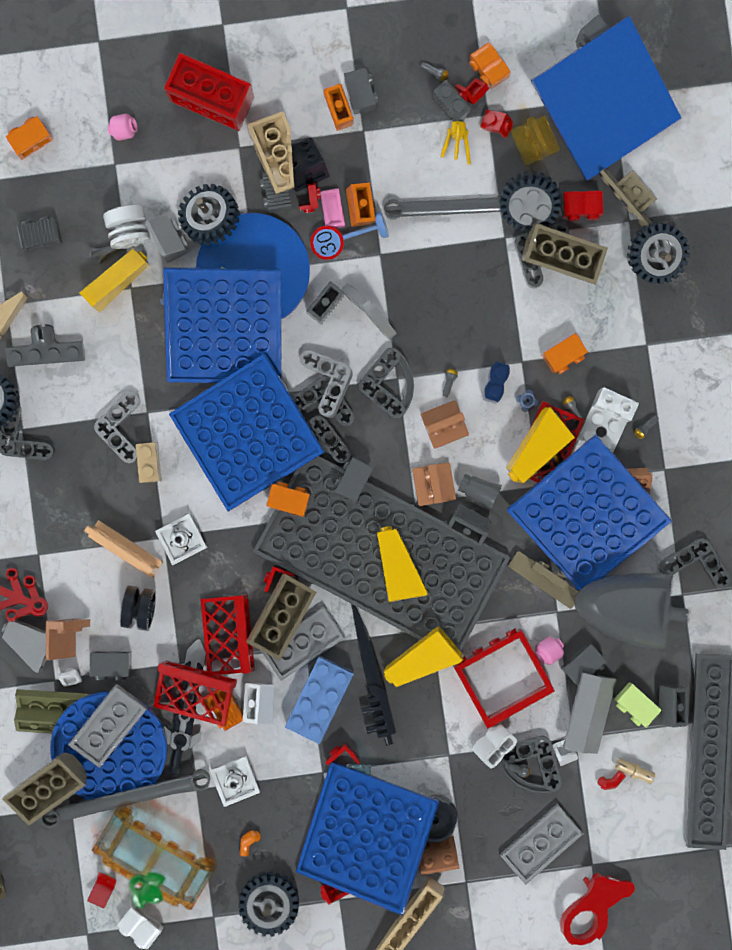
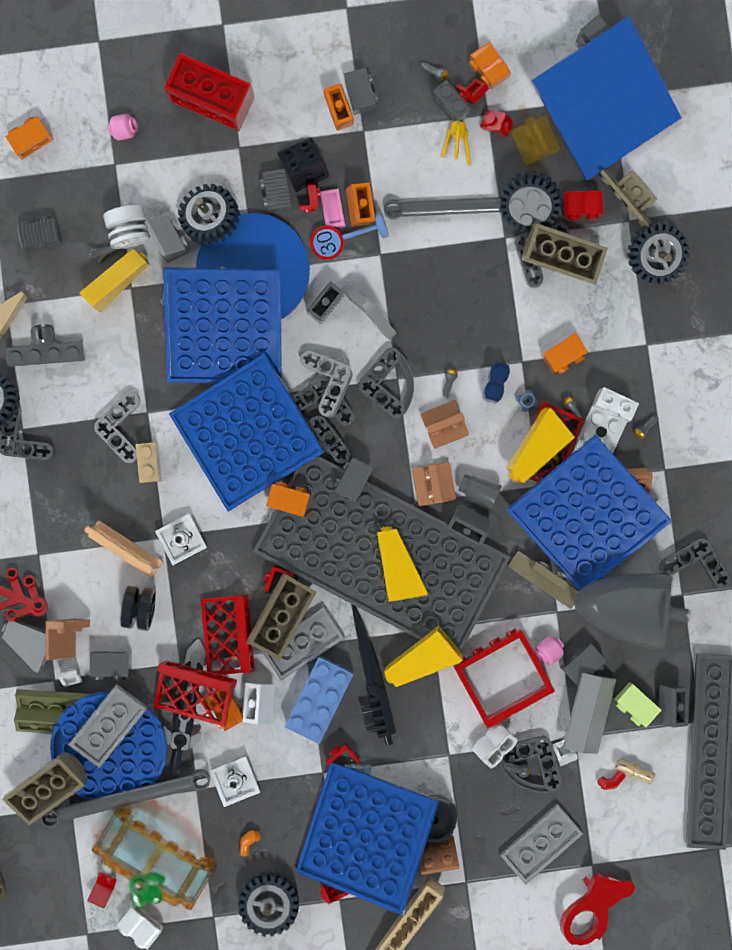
(273, 146): tan wedge -> none

